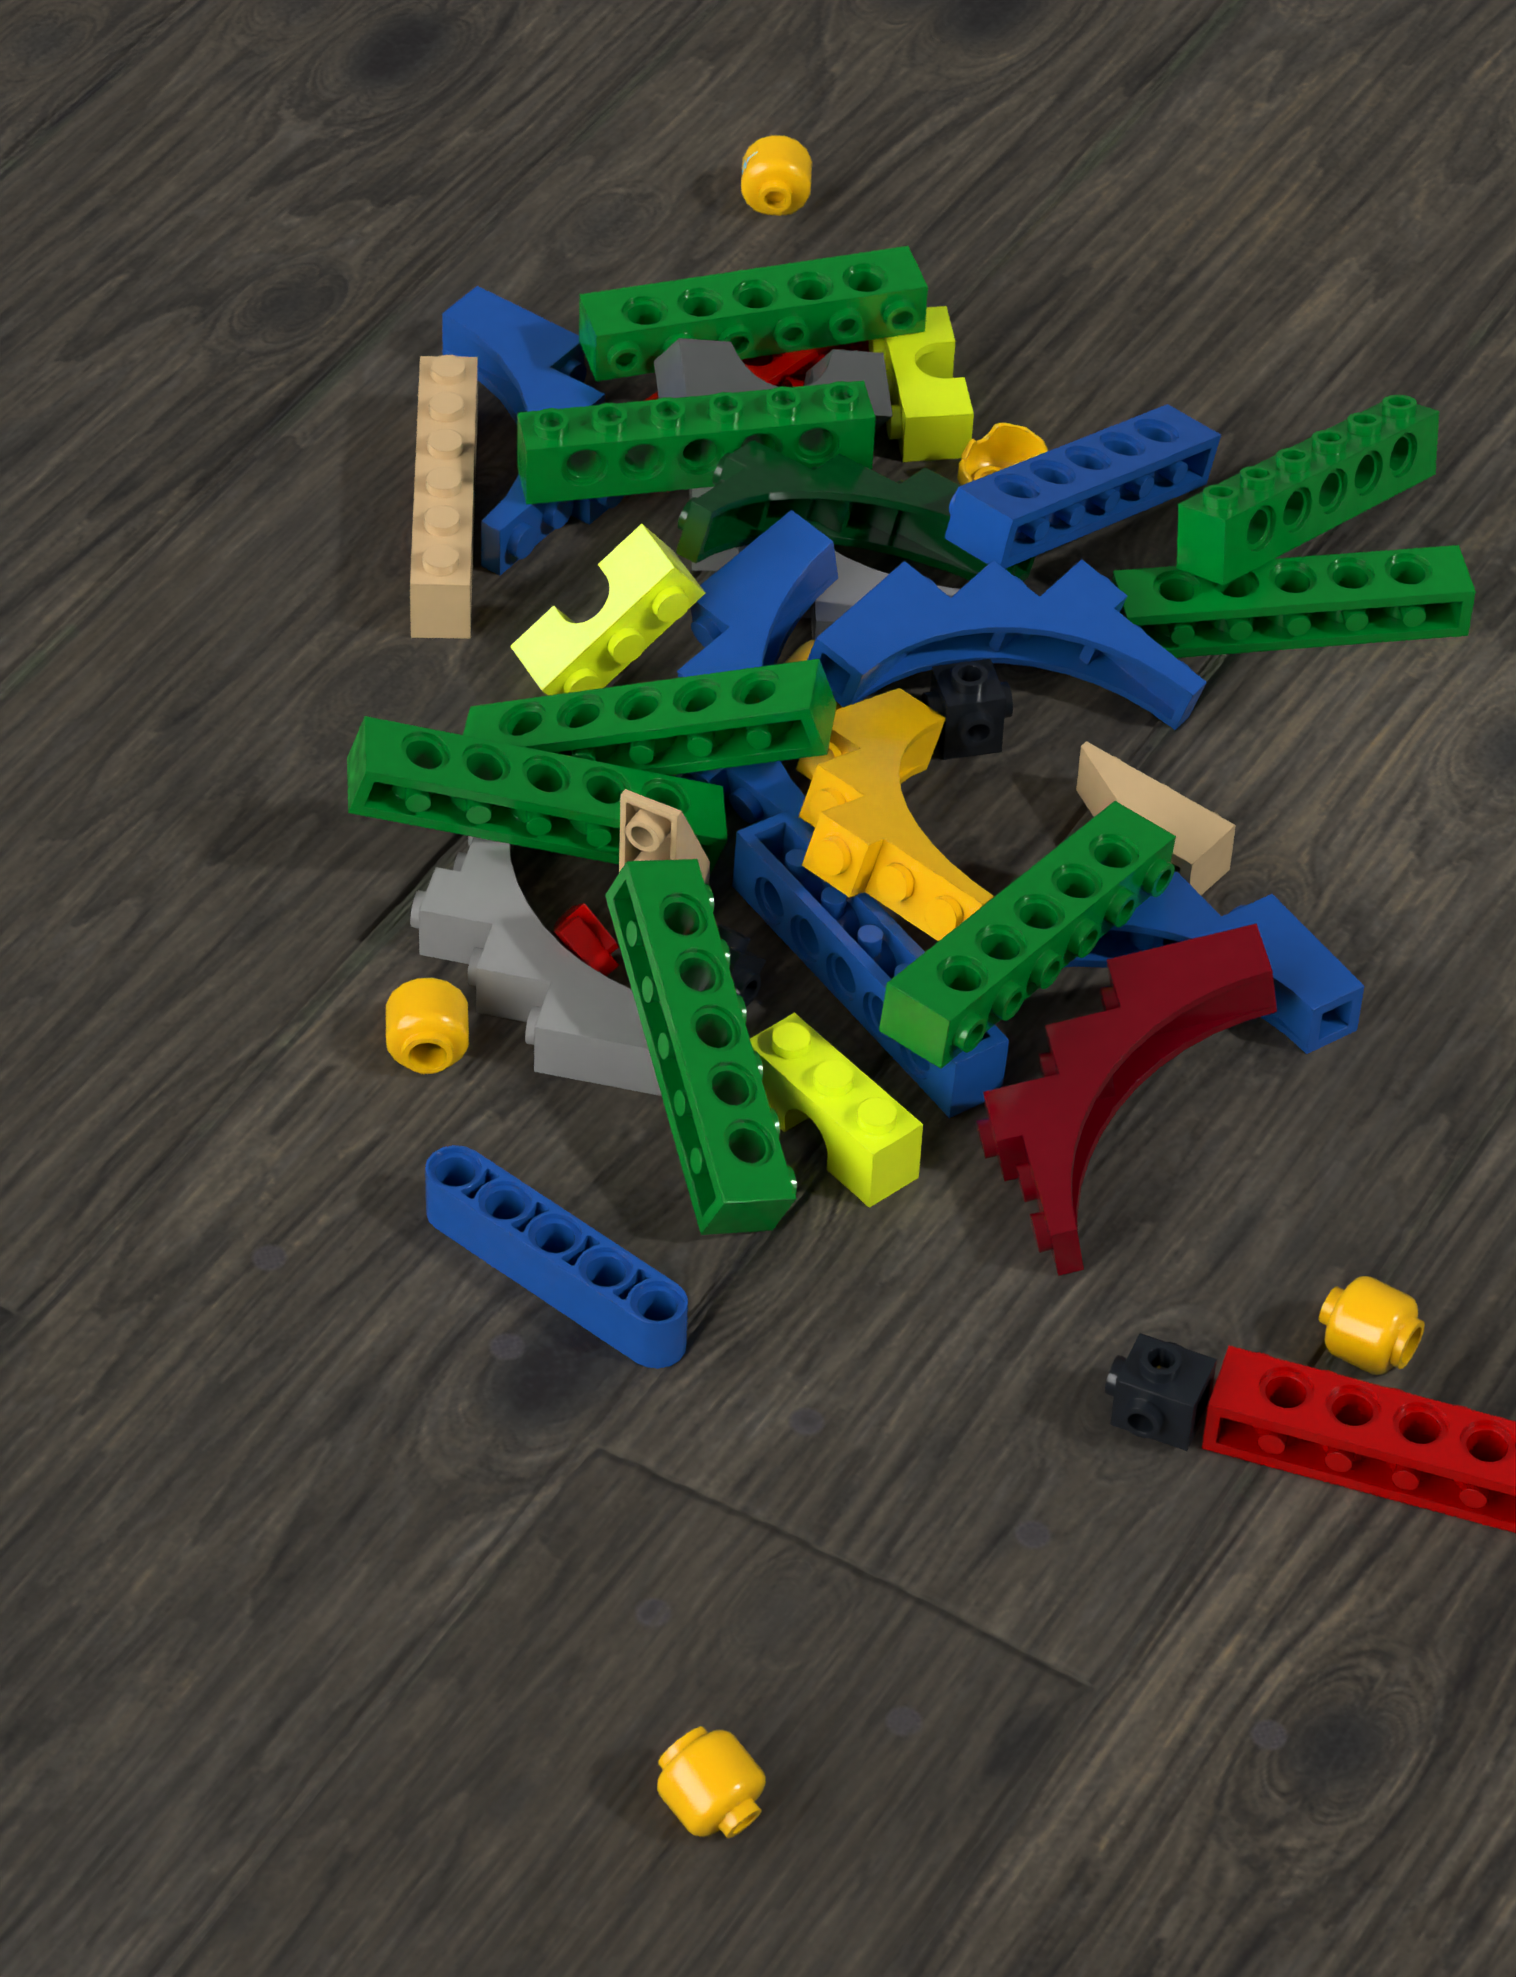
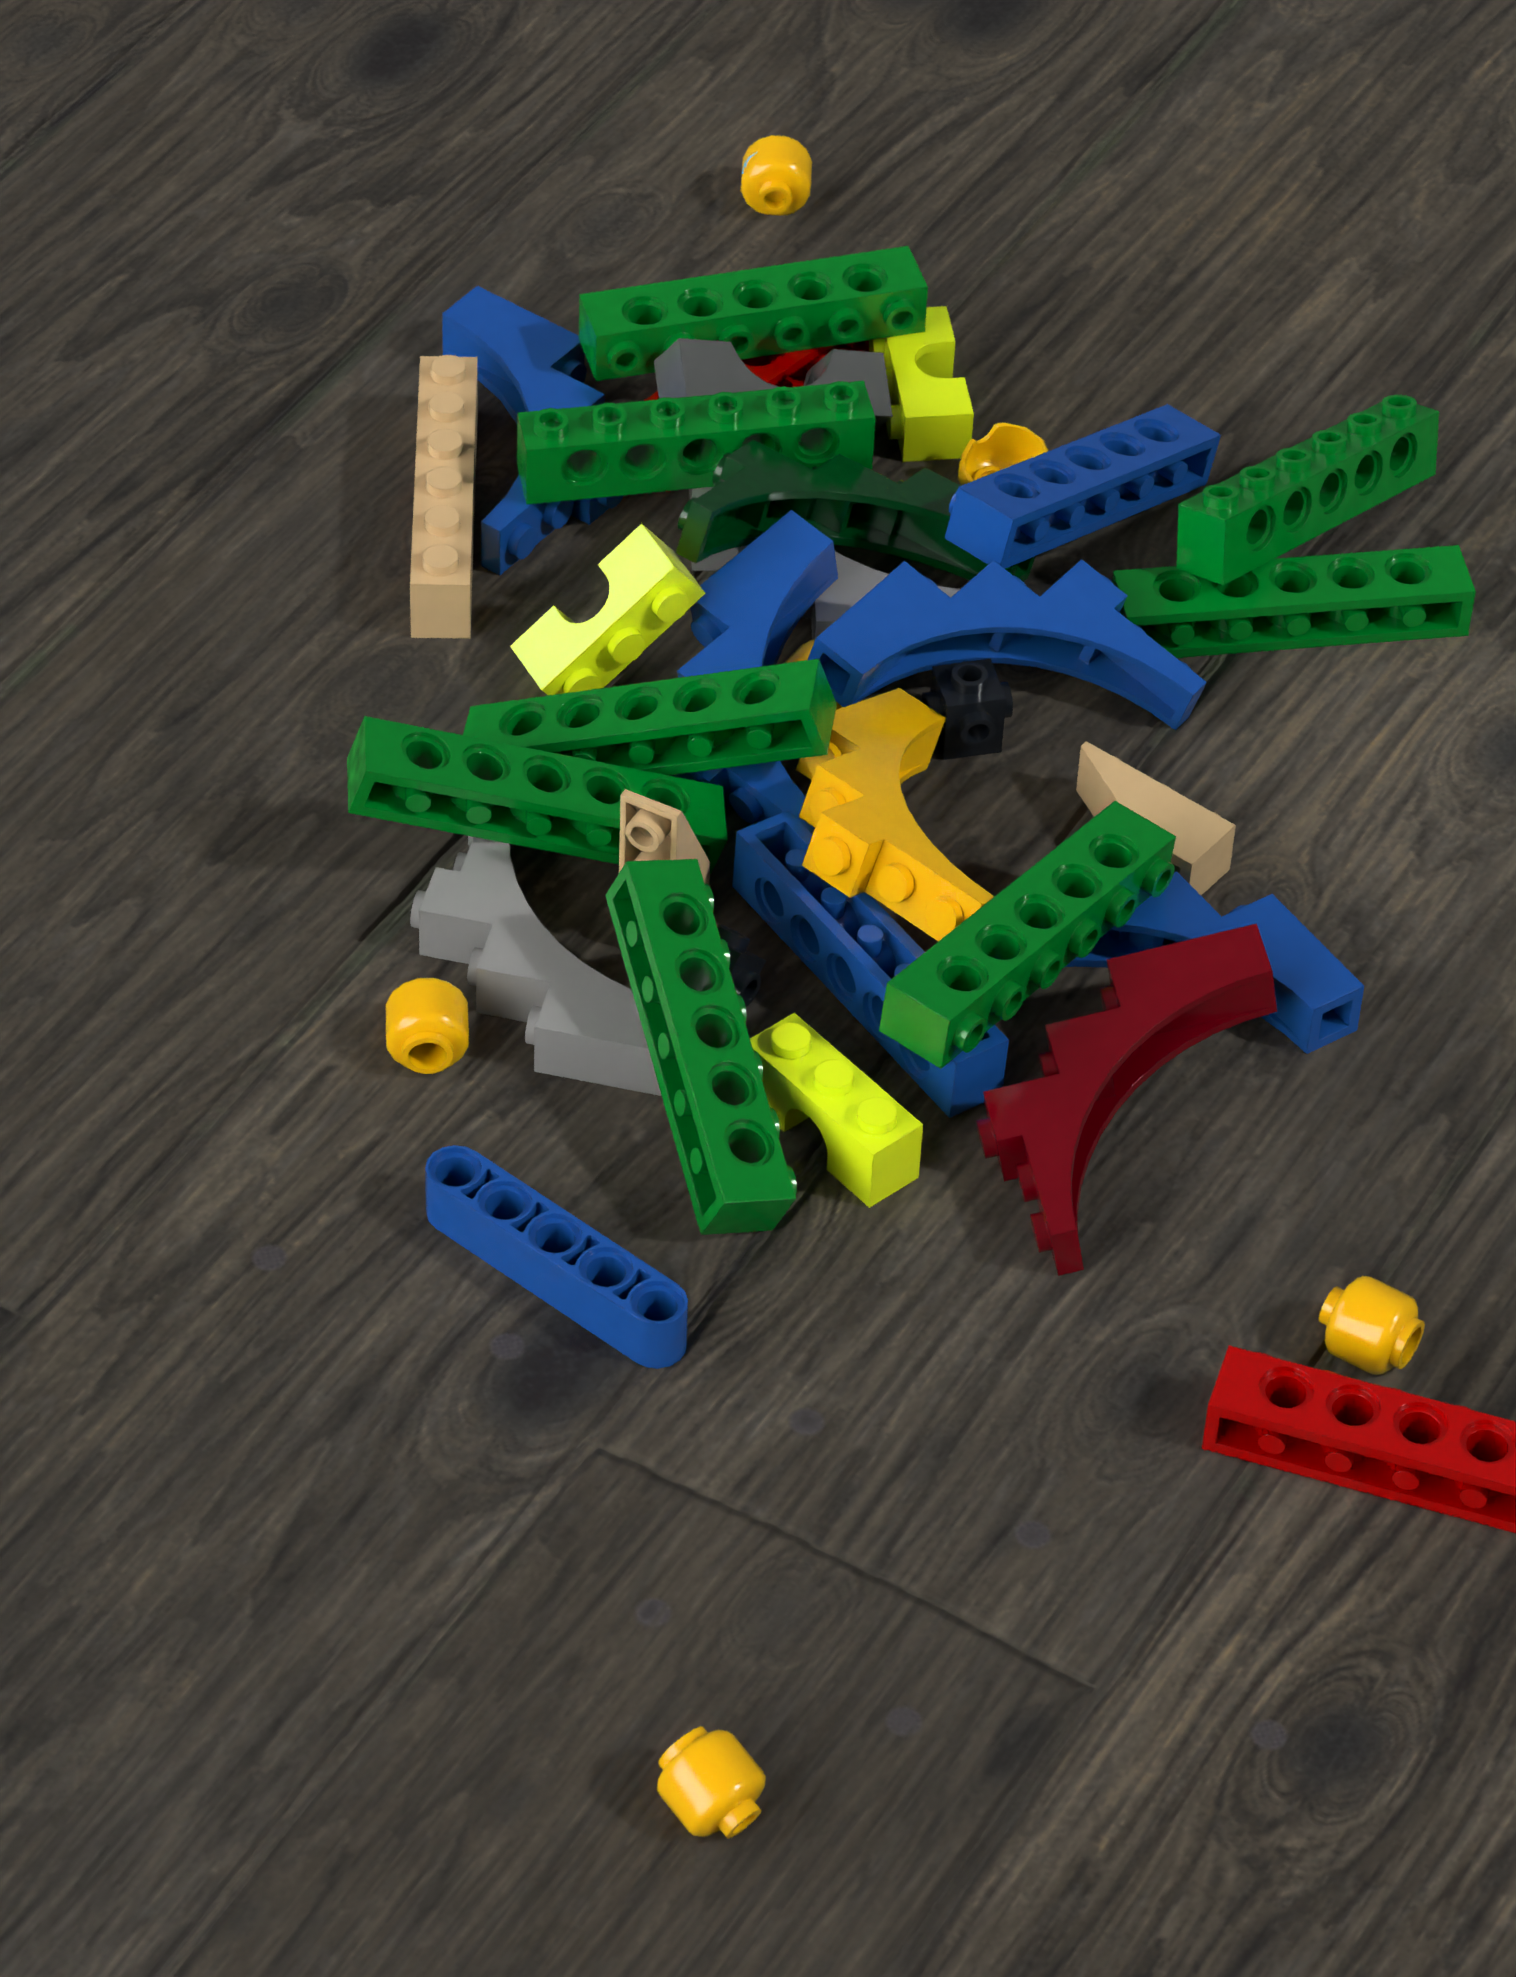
(587, 938): red slope -> none
(1161, 1391): black brick -> none

